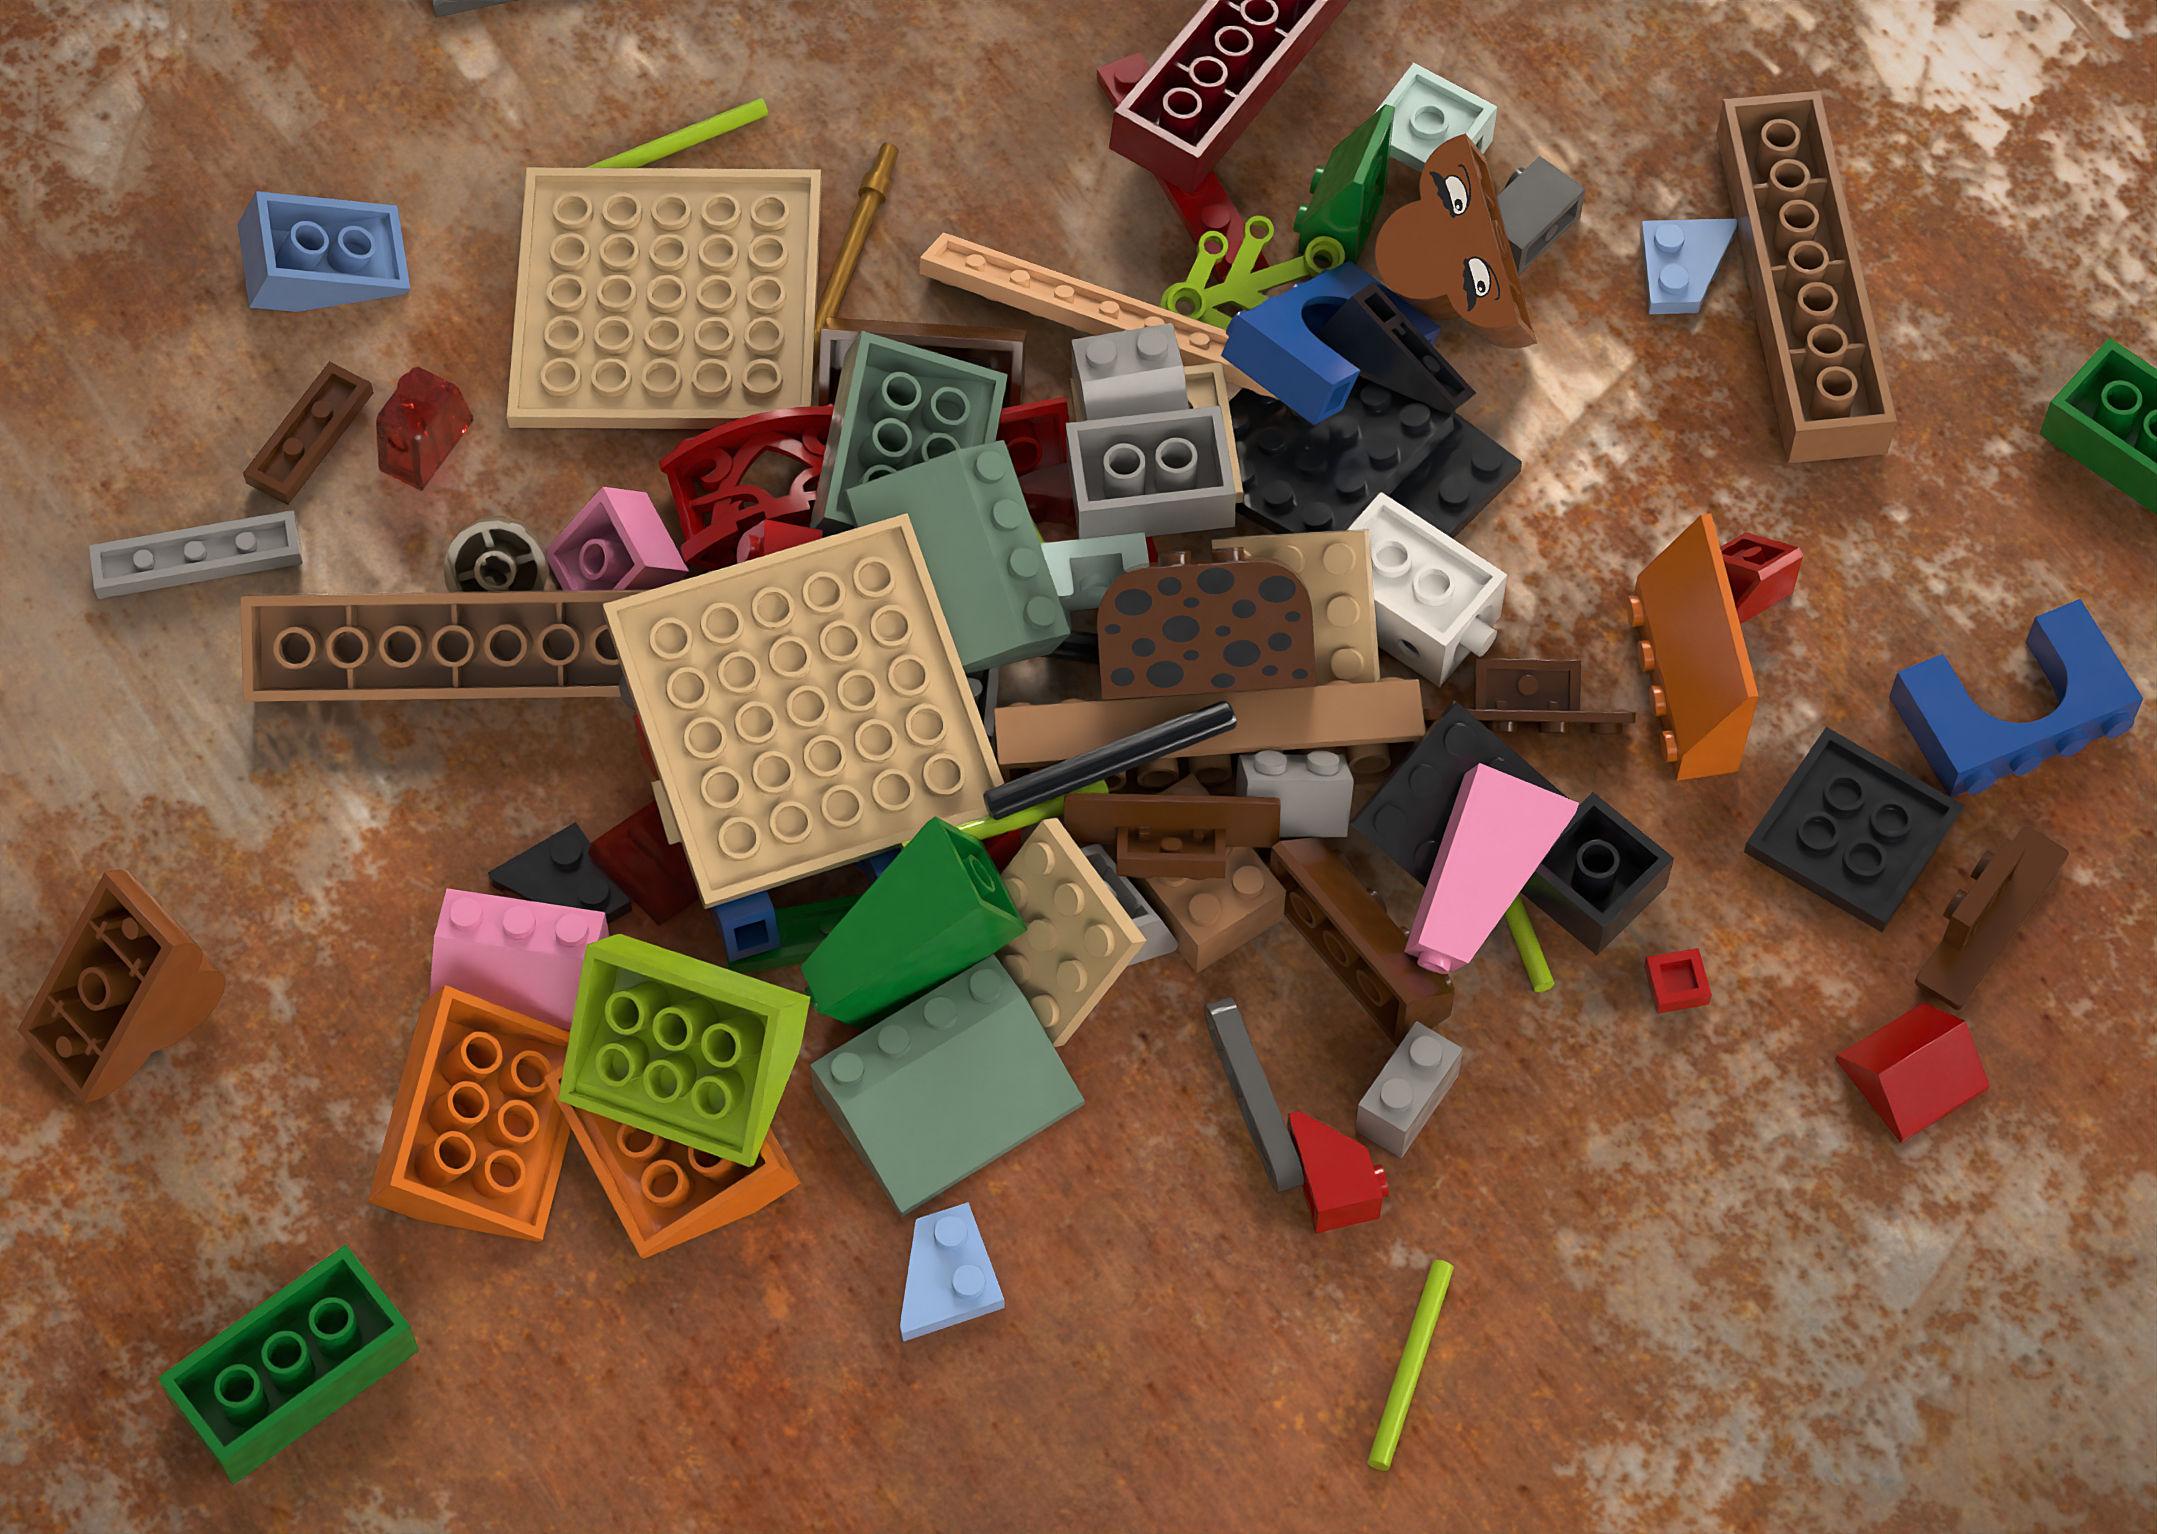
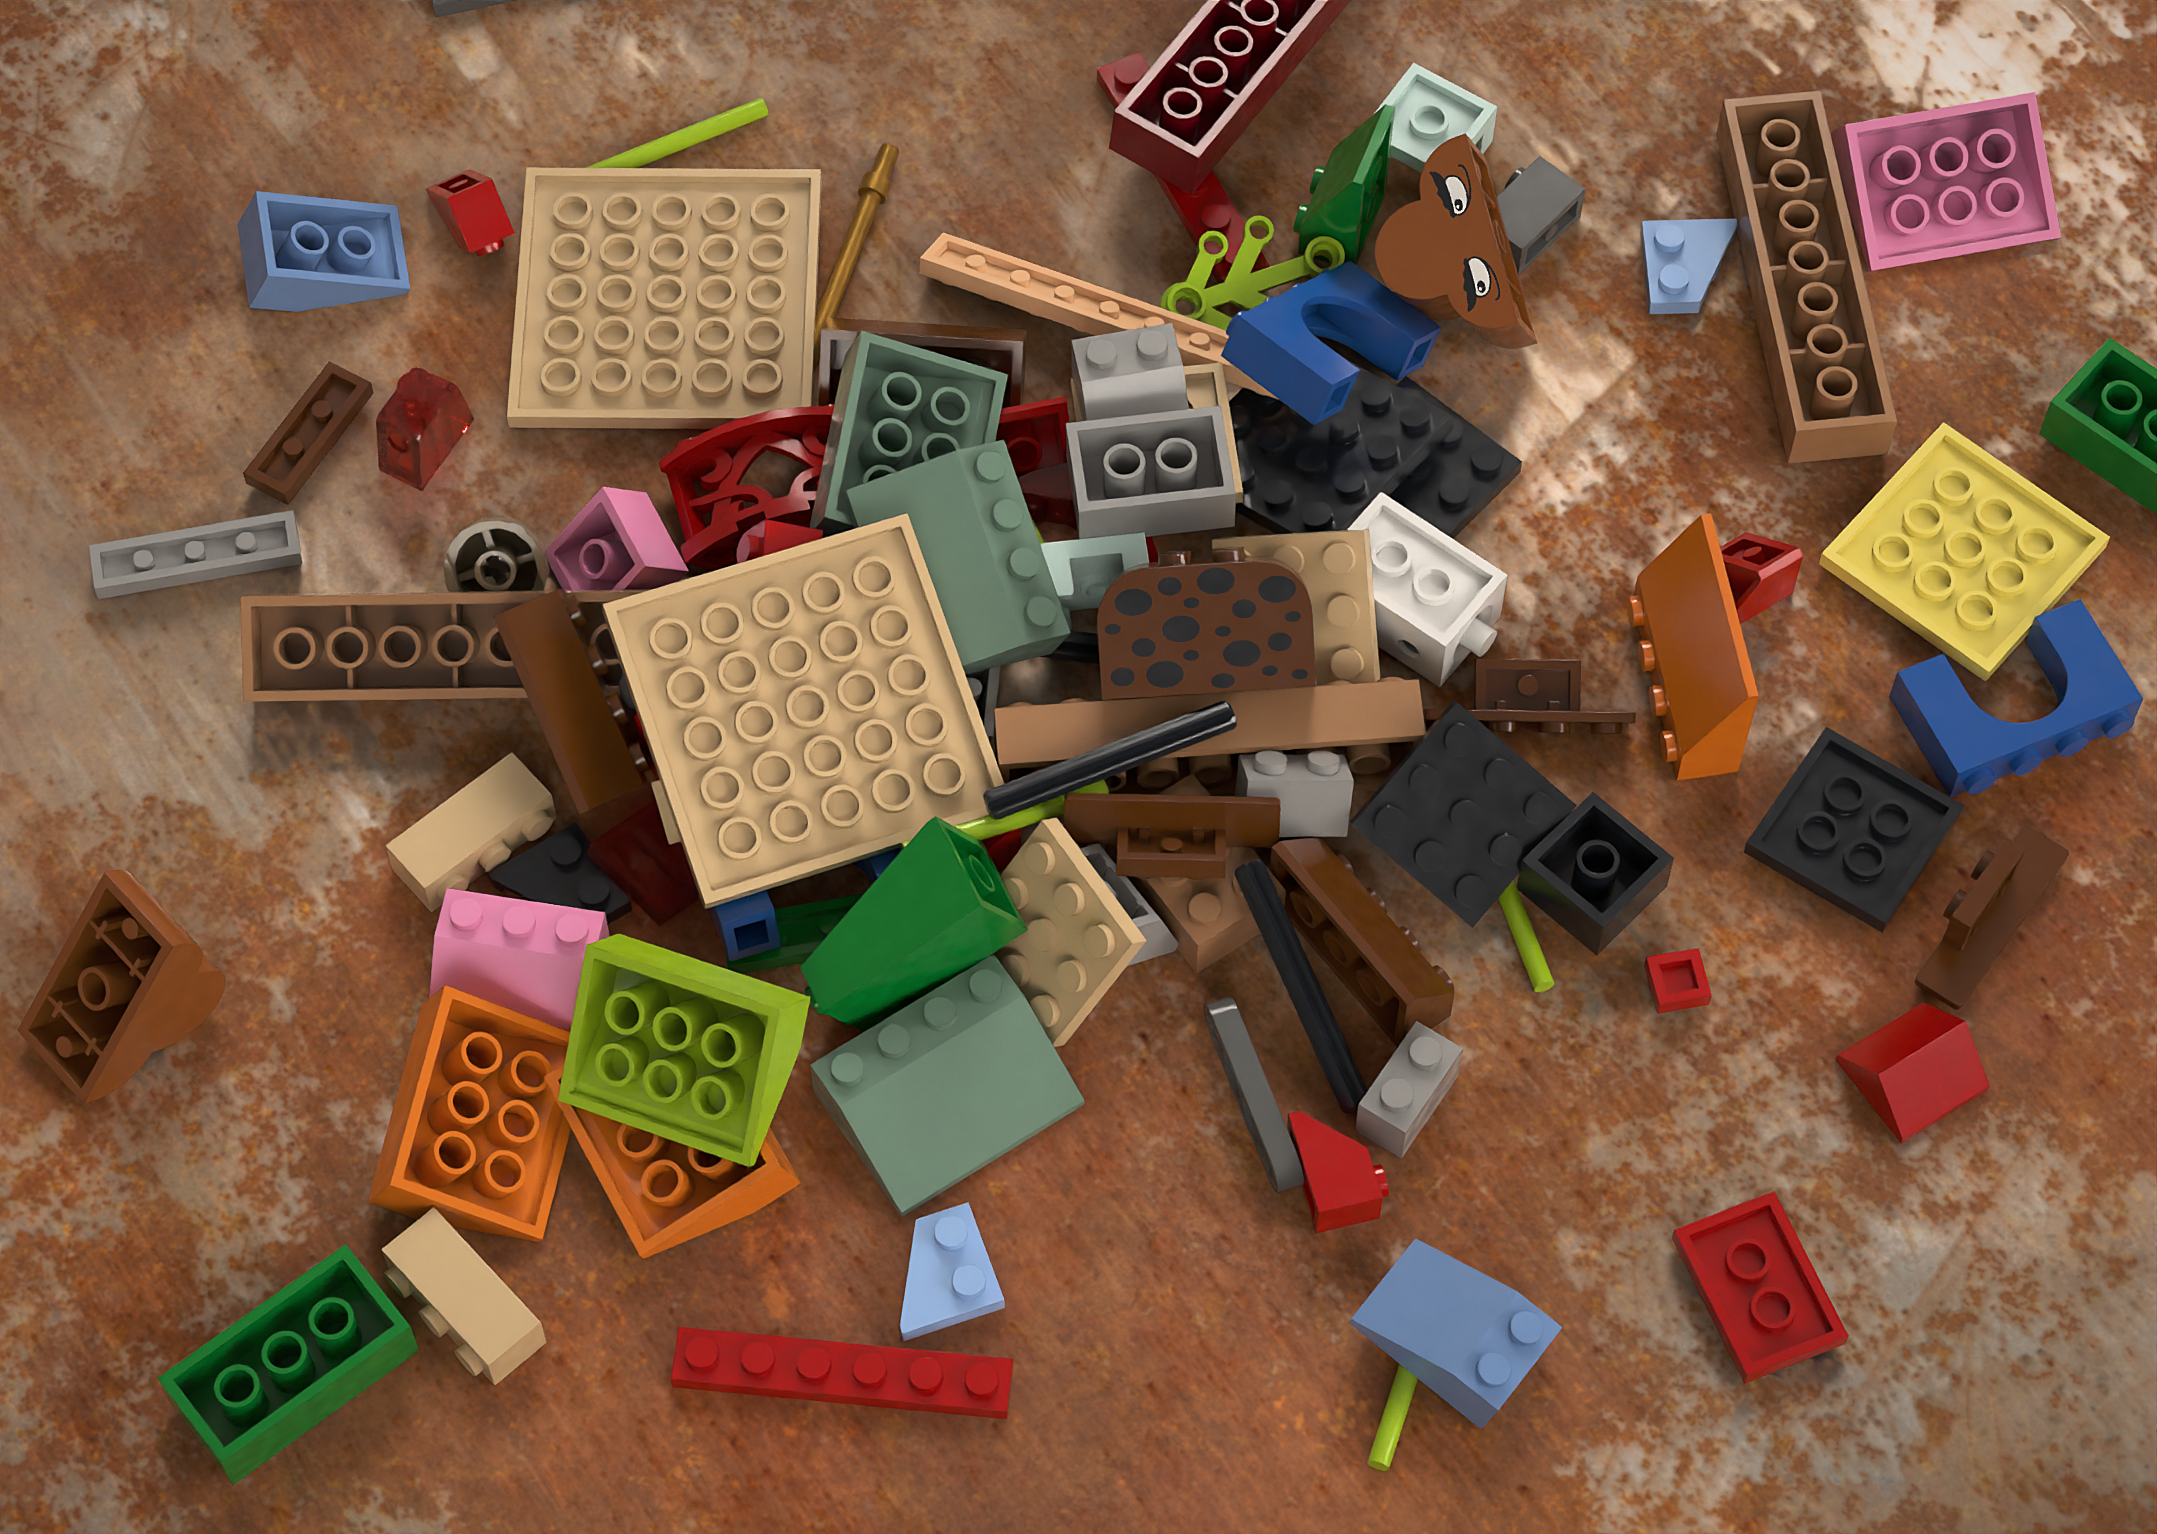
(462, 1297): none -> tan brick
(472, 212): none -> red slope
(472, 831): none -> tan brick
(572, 699): none -> reddish brown slope
(842, 1372): none -> red plate
(1301, 984): none -> black axle
(1393, 351): black slope -> none
(1455, 1329): none -> medium blue slope
(1484, 860): bright pink slope -> none
(1759, 1287): none -> red plate
(1947, 181): none -> bright pink slope
(1964, 551): none -> light yellow plate

